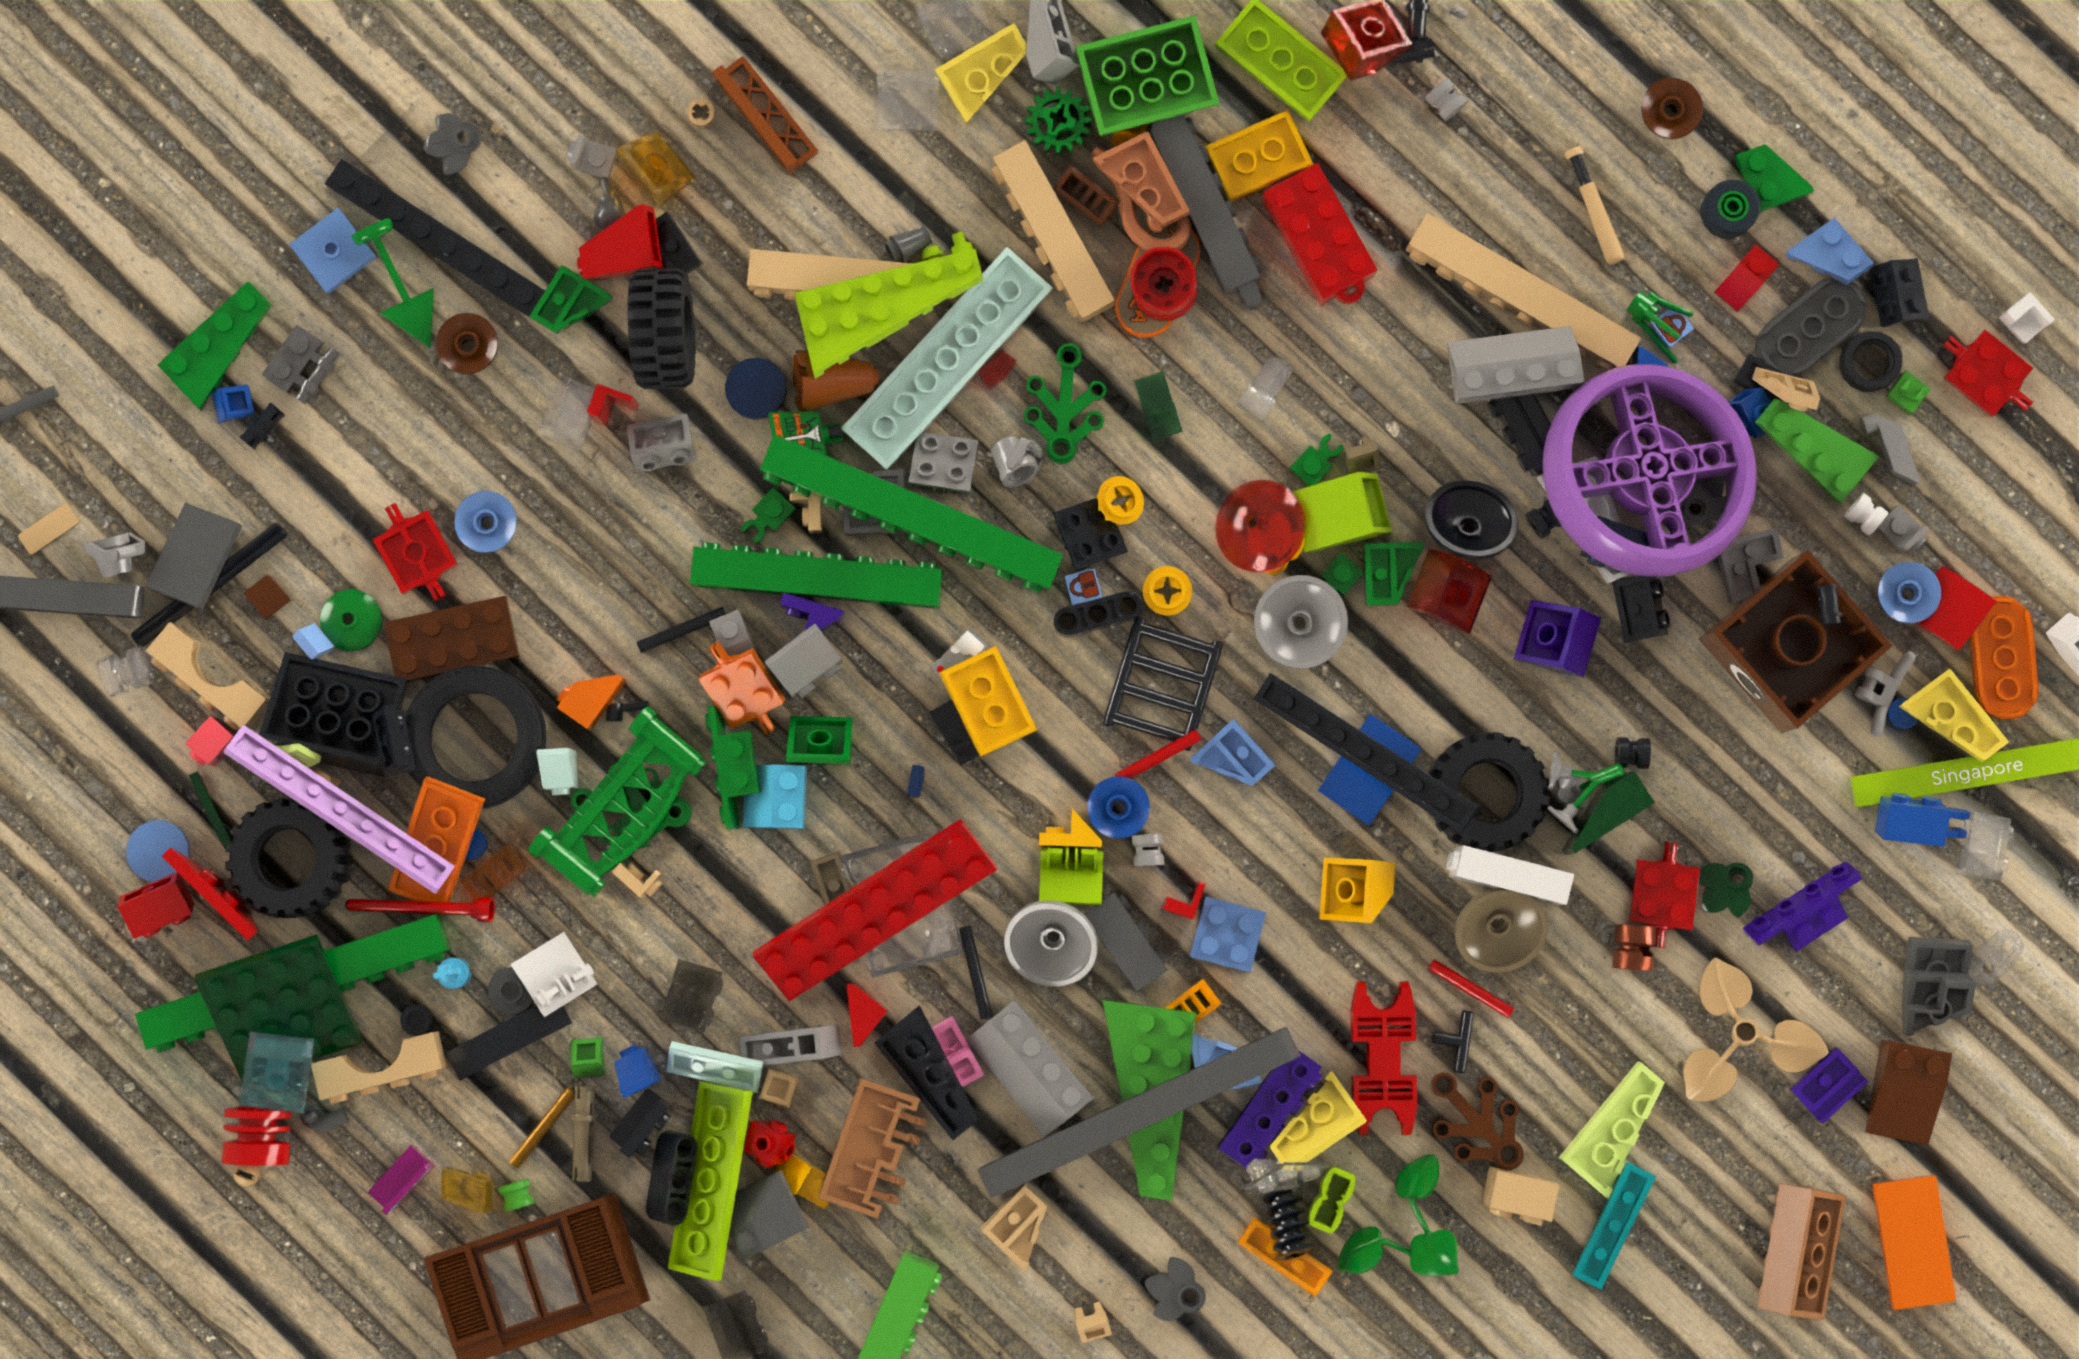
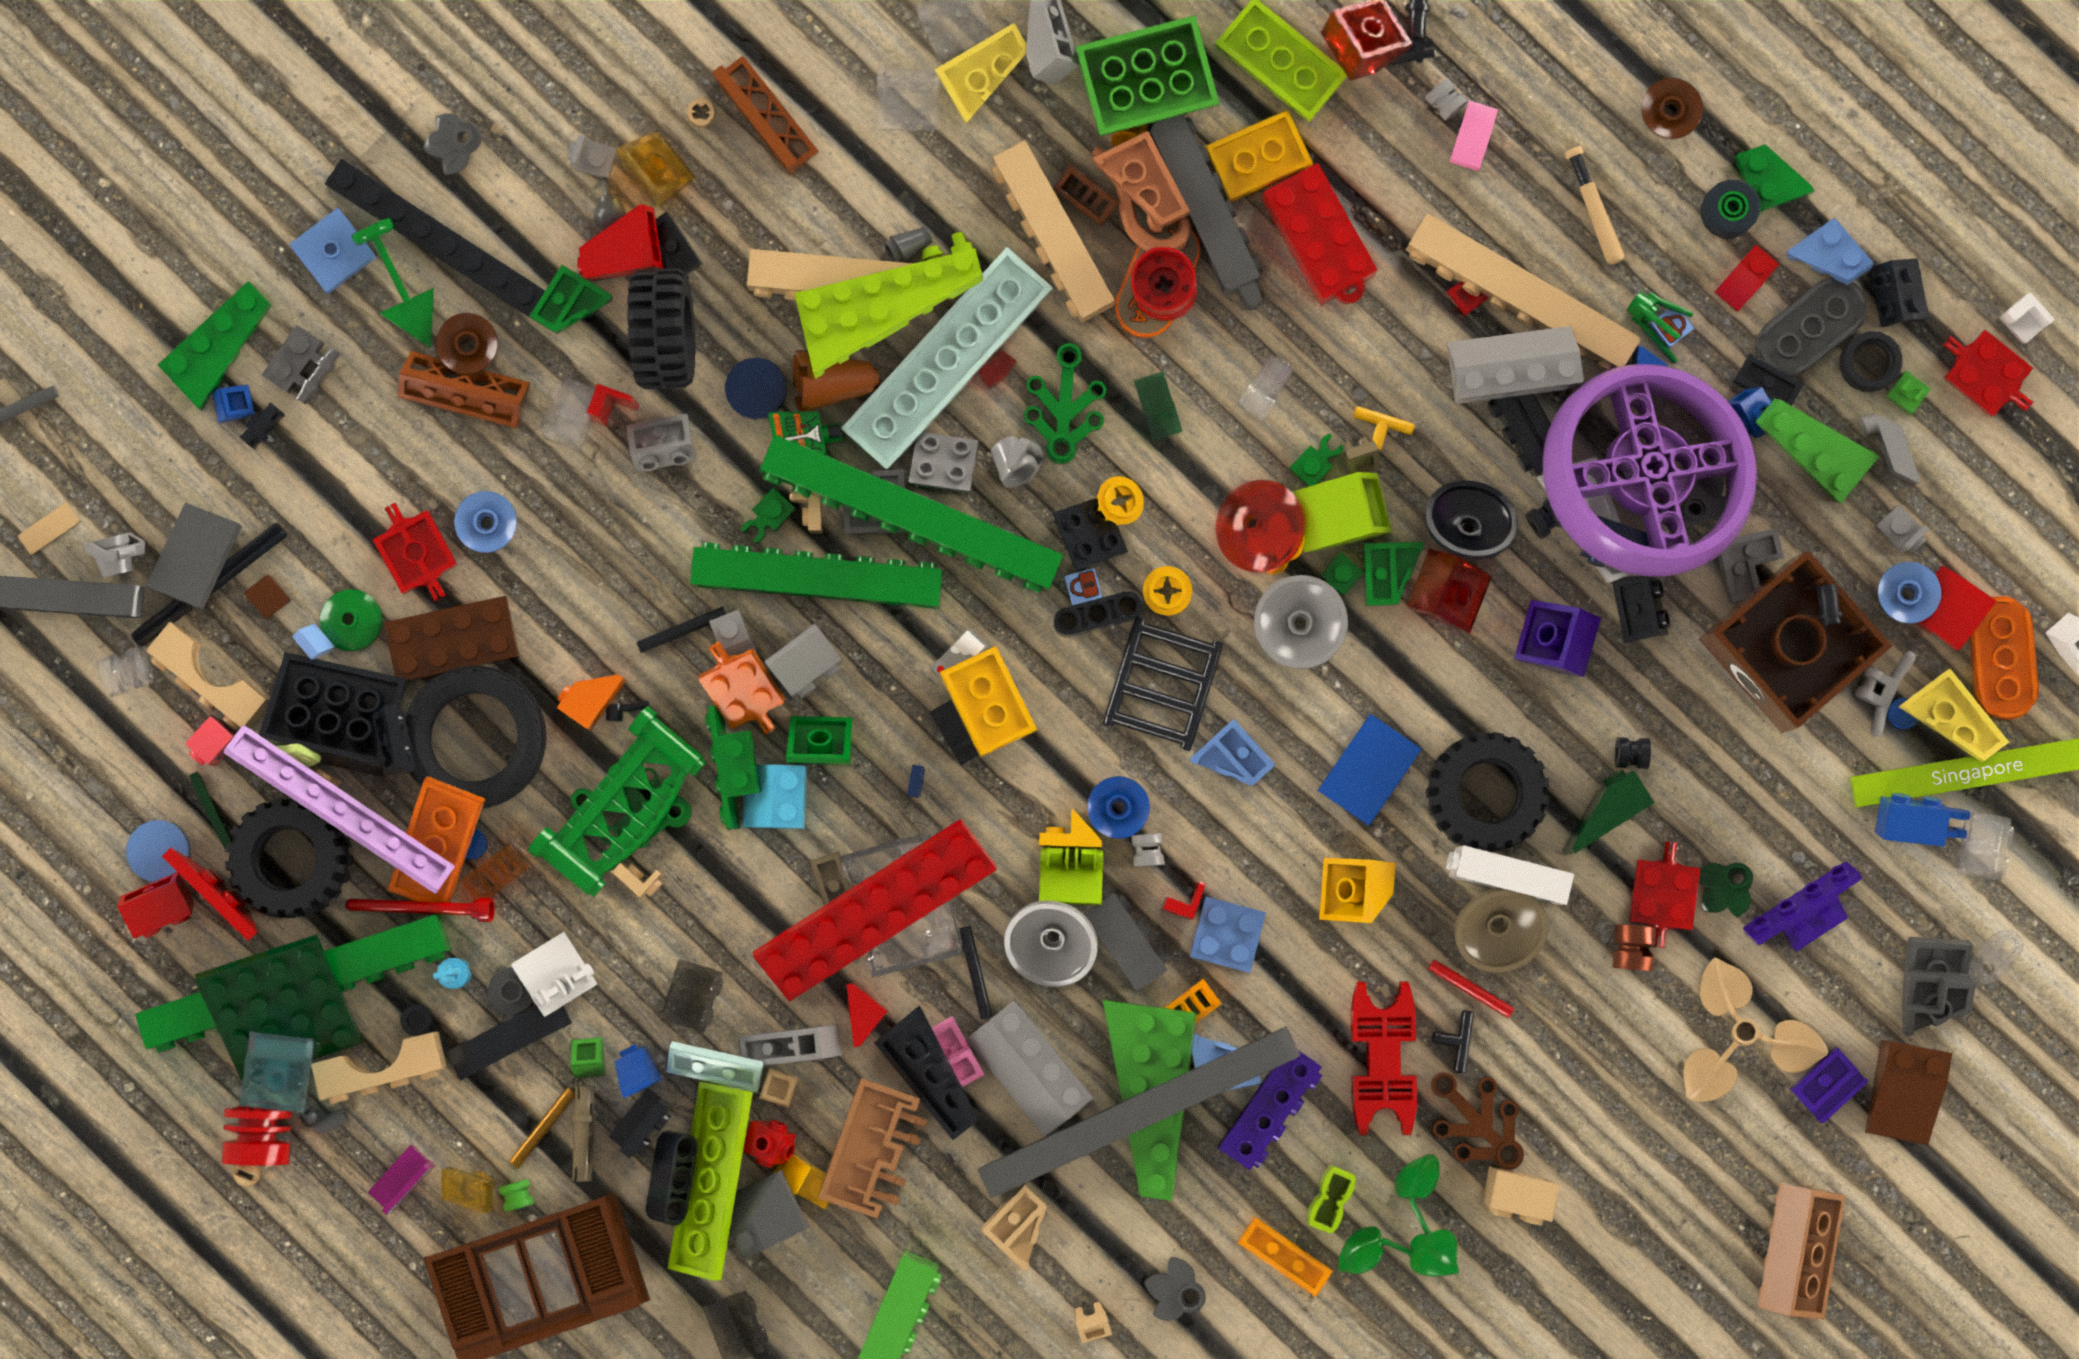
(460, 393): none -> dark orange fence
(558, 770): light aqua slope -> none
(818, 613): dark purple slope -> none
(1069, 126): green gear -> none
(1160, 755): red bar -> none
(1272, 1175): clear hinge -> none
(1286, 1224): black piece -> none
(1321, 1124): light yellow wing -> none
(1367, 753): black plate -> none
(1383, 423): none -> yellow piece
(1464, 300): none -> red tile
(1473, 135): none -> bright pink slope
(1573, 791): light grey plant -> none
(1608, 1136): yellowish green wing -> none
(1613, 1225): teal plate -> none
(1796, 391): tan wing -> none
(1863, 512): white wheel -> none
(1913, 1242): orange tile -> none

